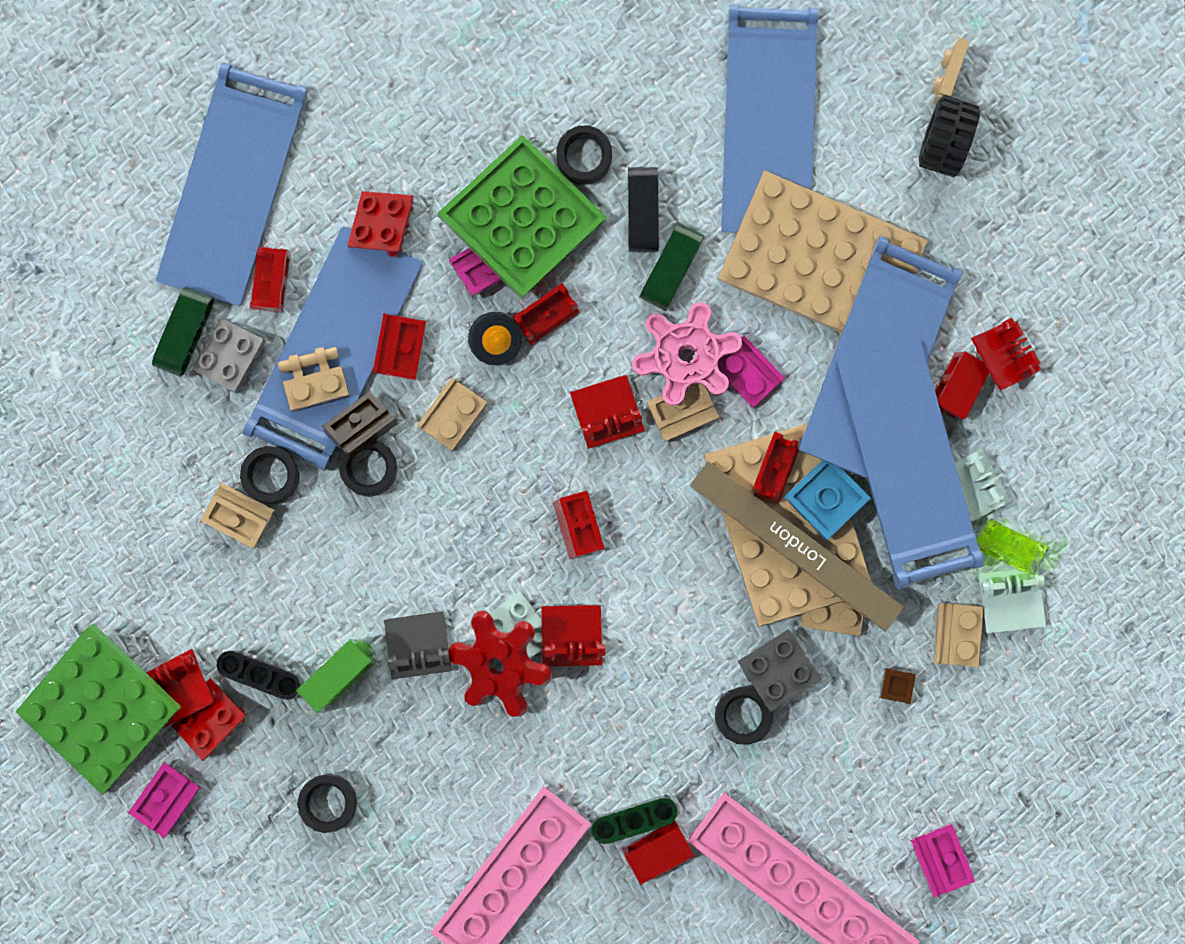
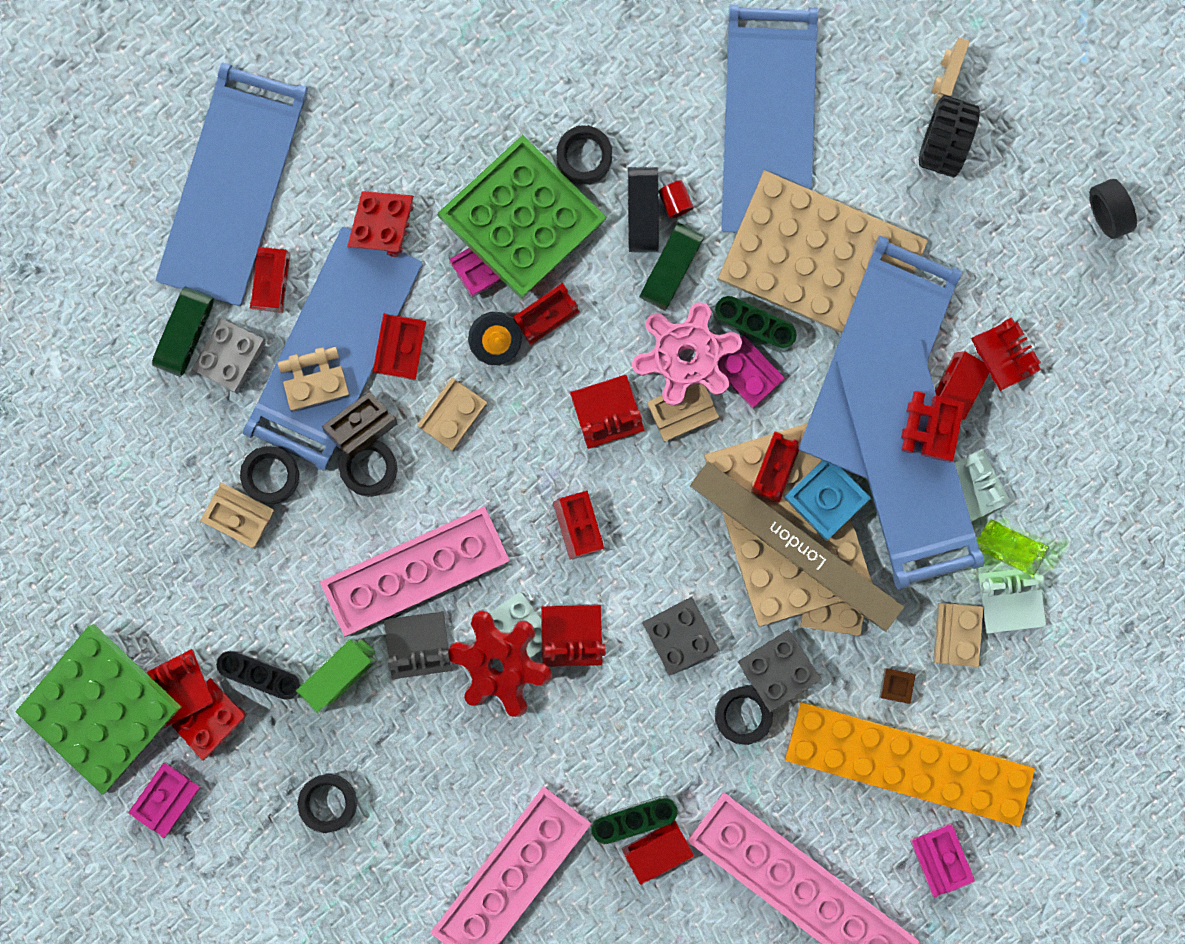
(414, 571): none -> bright pink plate
(676, 199): none -> red beam
(680, 636): none -> dark grey hinge
(746, 311): none -> dark green beam
(909, 764): none -> light orange plate
(941, 430): none -> red plate
(1113, 208): none -> black tyre

